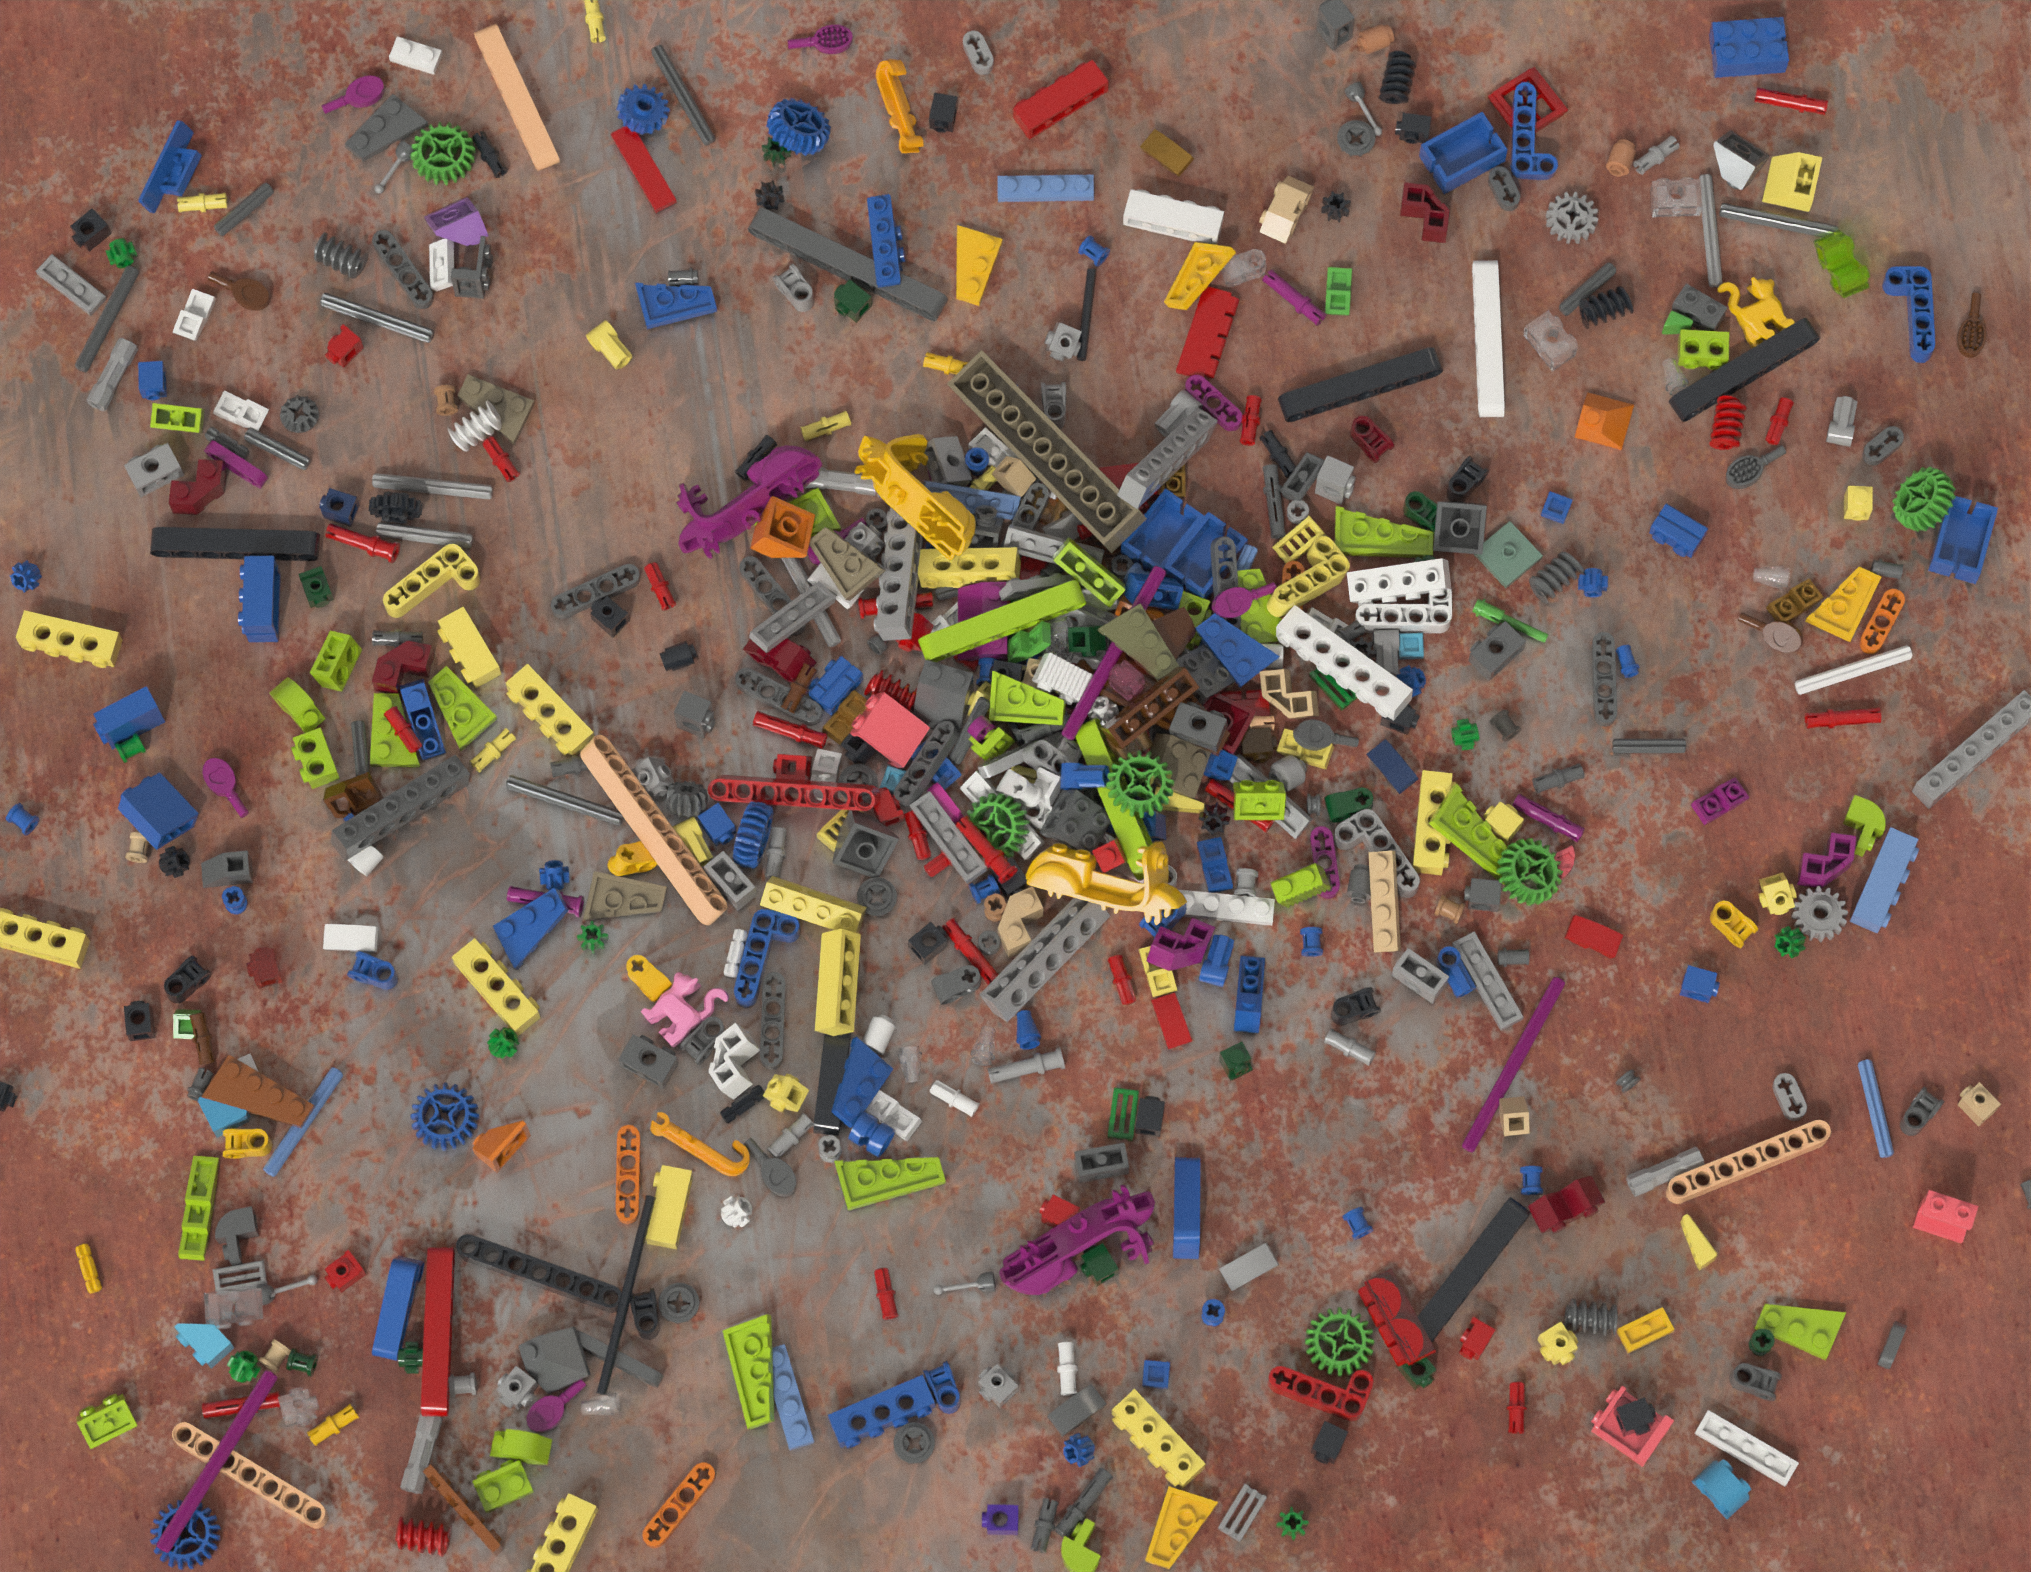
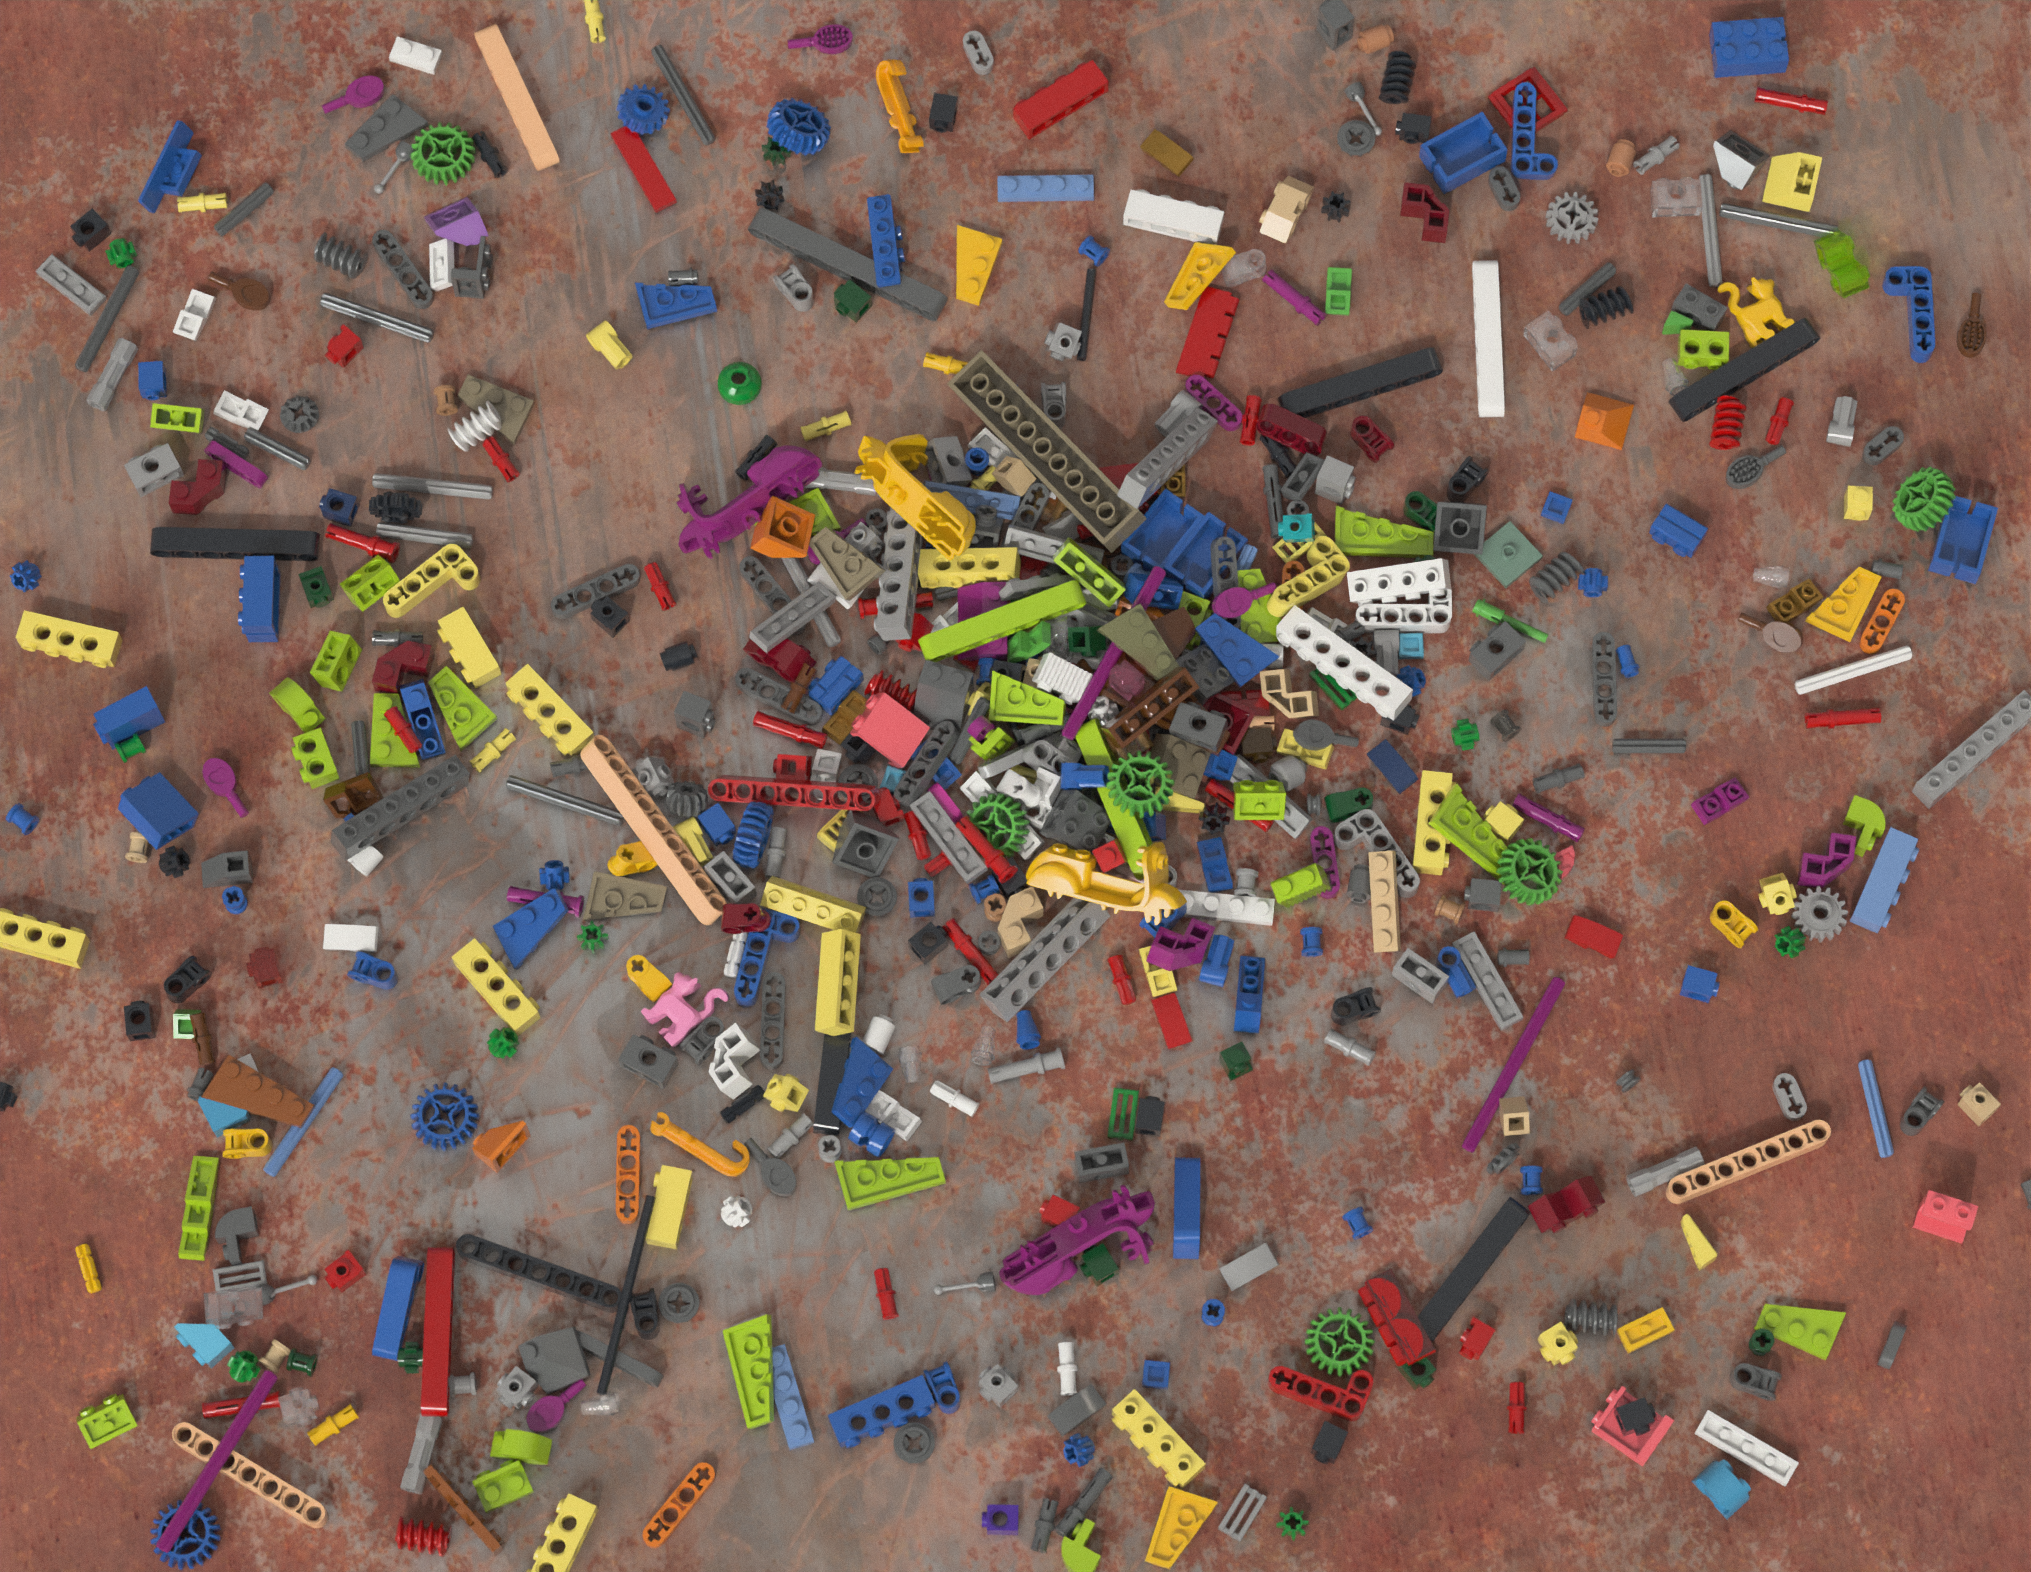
(370, 583): none -> lime brick
(739, 393): none -> green piece
(744, 918): none -> dark red piece
(921, 908): none -> blue brick
(1291, 429): none -> dark red beam
(1306, 529): none -> teal brick
(1503, 1159): none -> dark grey gear

